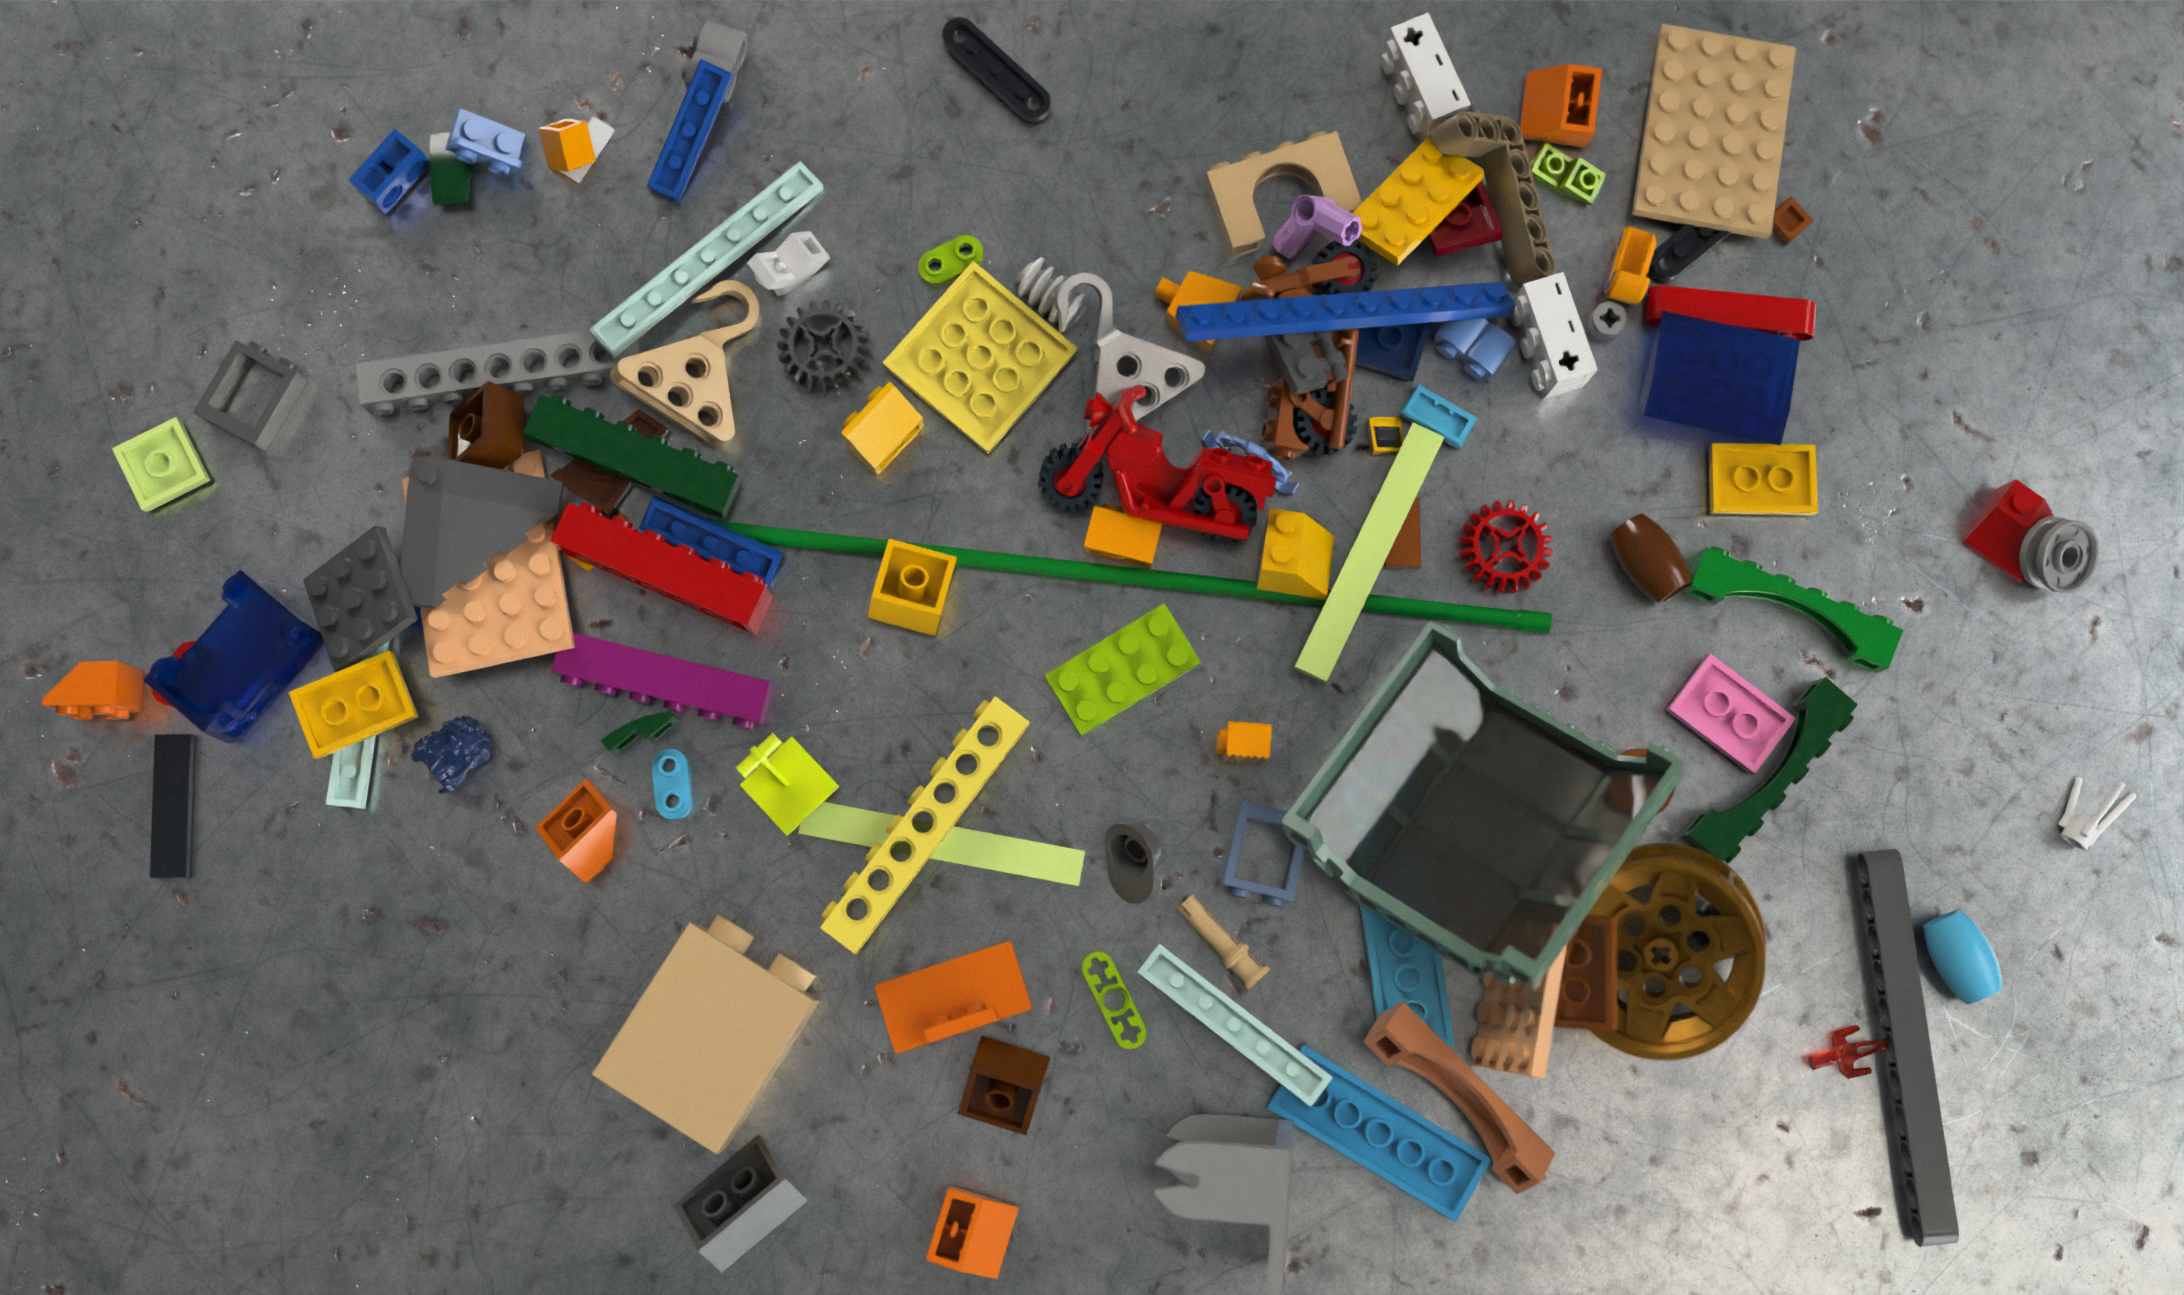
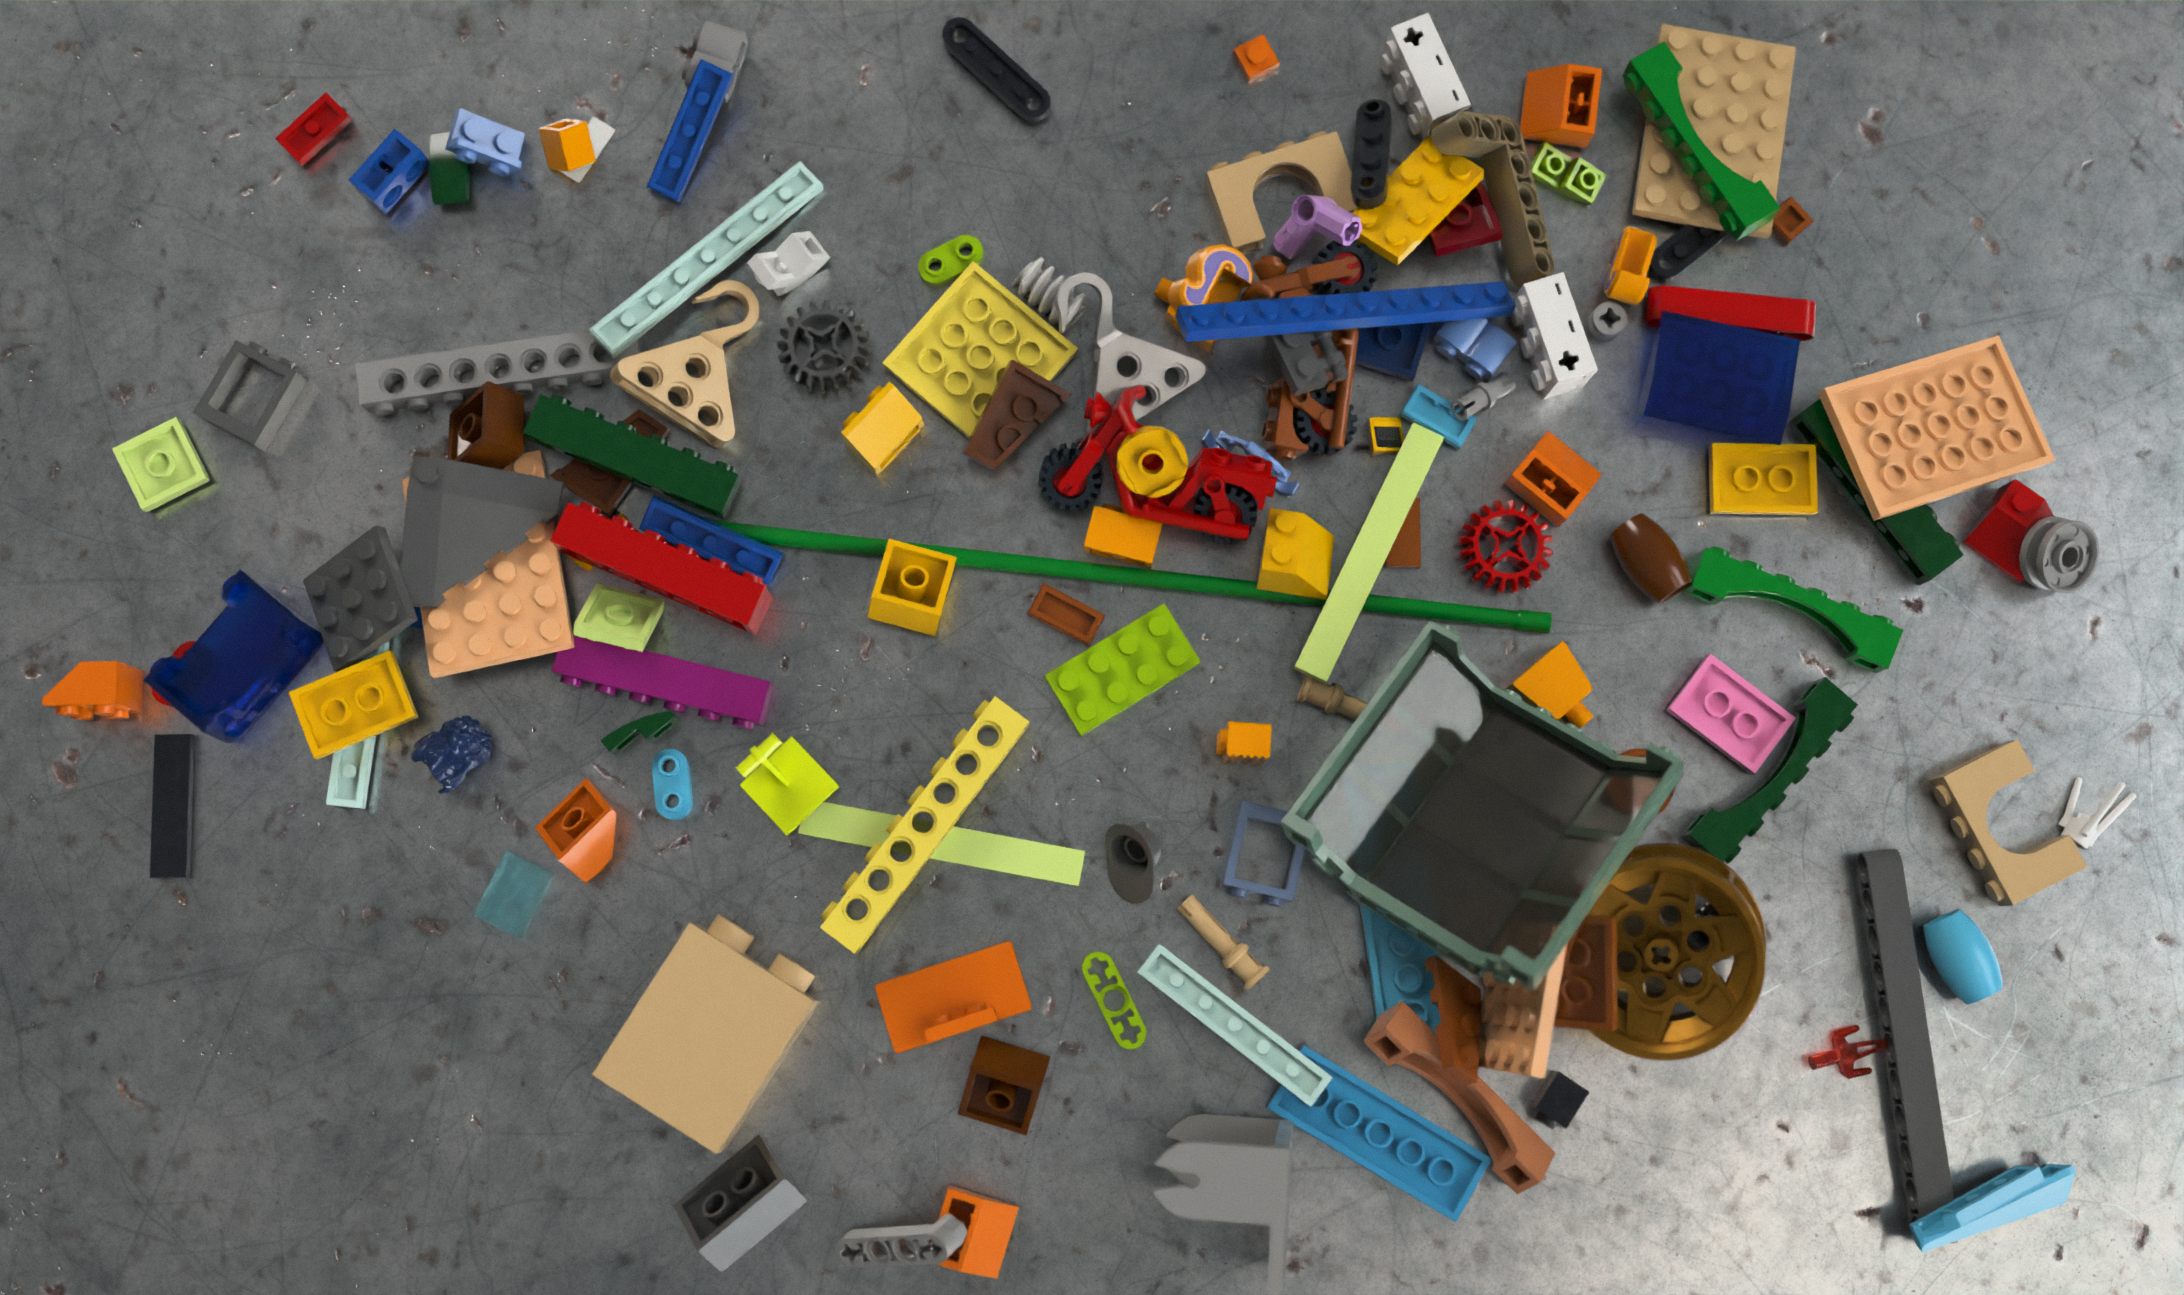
(313, 129): none -> red plate
(513, 894): none -> clear light blue plate
(619, 617): none -> yellowish green plate
(945, 1235): none -> light grey beam
(1012, 413): none -> reddish brown wing
(1066, 615): none -> dark orange tile
(1152, 441): none -> yellow tile
(1204, 271): none -> light orange animal
(1256, 58): none -> orange plate
(1330, 698): none -> tan pin
(1371, 154): none -> black plate
(1460, 1020): none -> dark orange wing
(1483, 396): none -> light grey pin
(1553, 479): none -> orange slope
(1556, 685): none -> light orange torso
(1558, 1100): none -> black brick
(1737, 201): none -> green arch
(1911, 534): none -> dark green brick
(1936, 427): none -> light nougat plate
(1966, 796): none -> tan arch
(1999, 1201): none -> medium azure wedge

